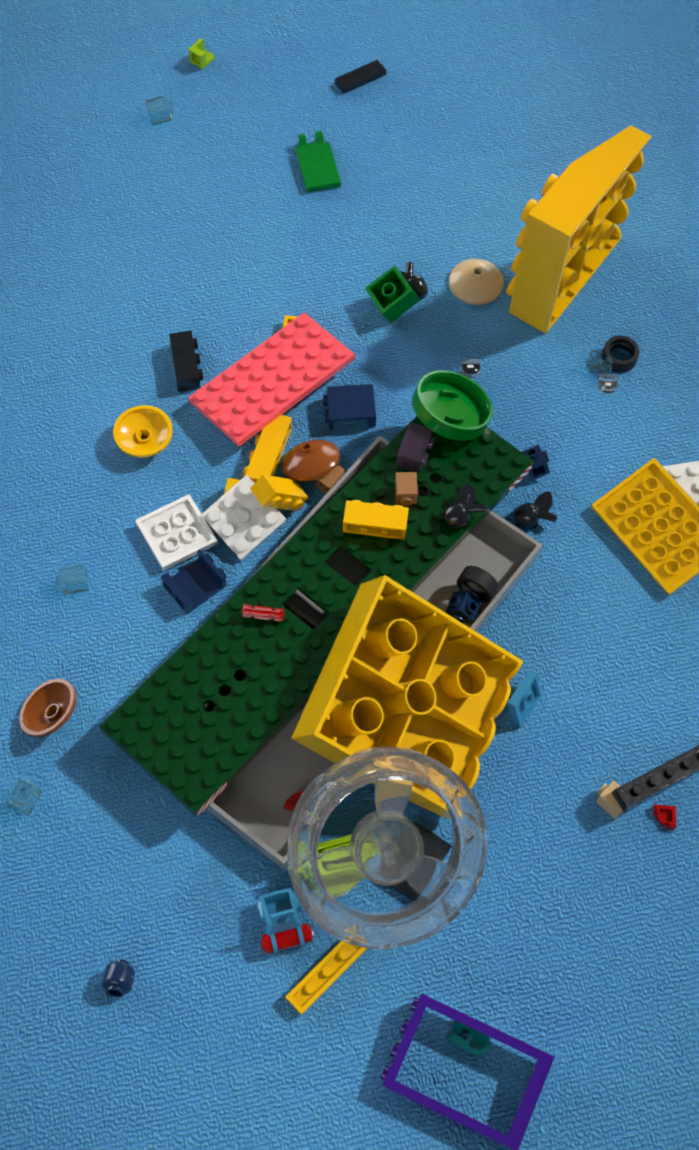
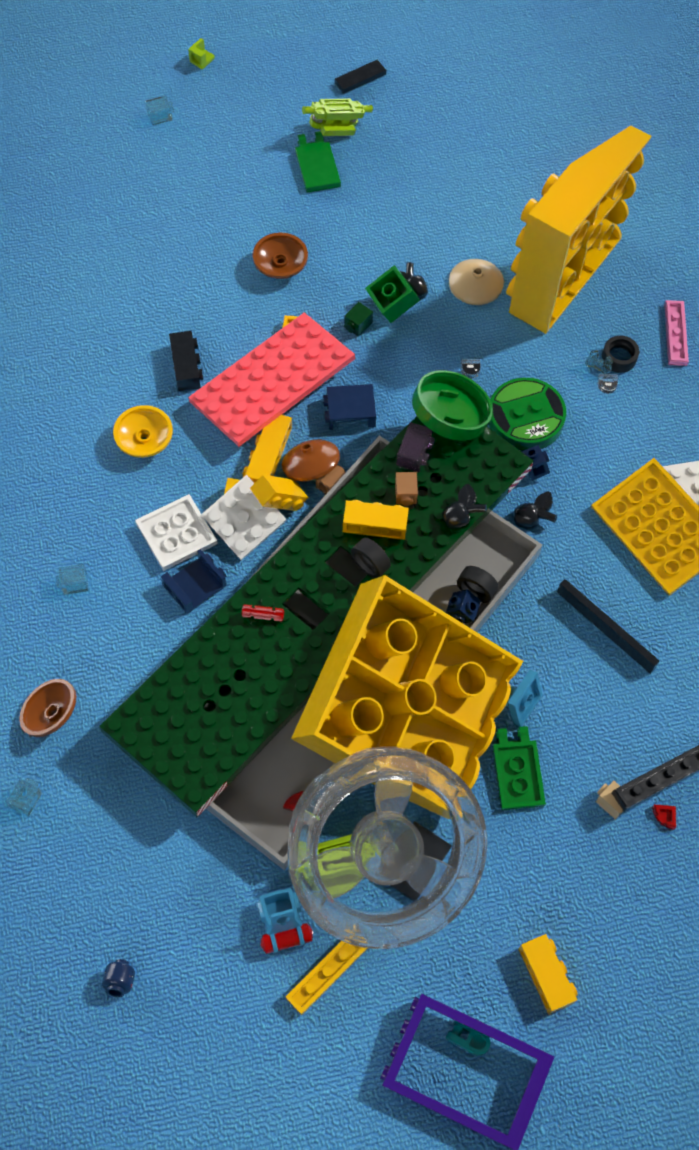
(280, 255): none -> dark orange dish
(336, 116): none -> lime piece
(358, 319): none -> dark green brick
(370, 558): none -> black tyre
(518, 771): none -> green tile
(527, 413): none -> brick
(548, 973): none -> yellow brick
(608, 626): none -> black tile
(676, 333): none -> bright pink tile

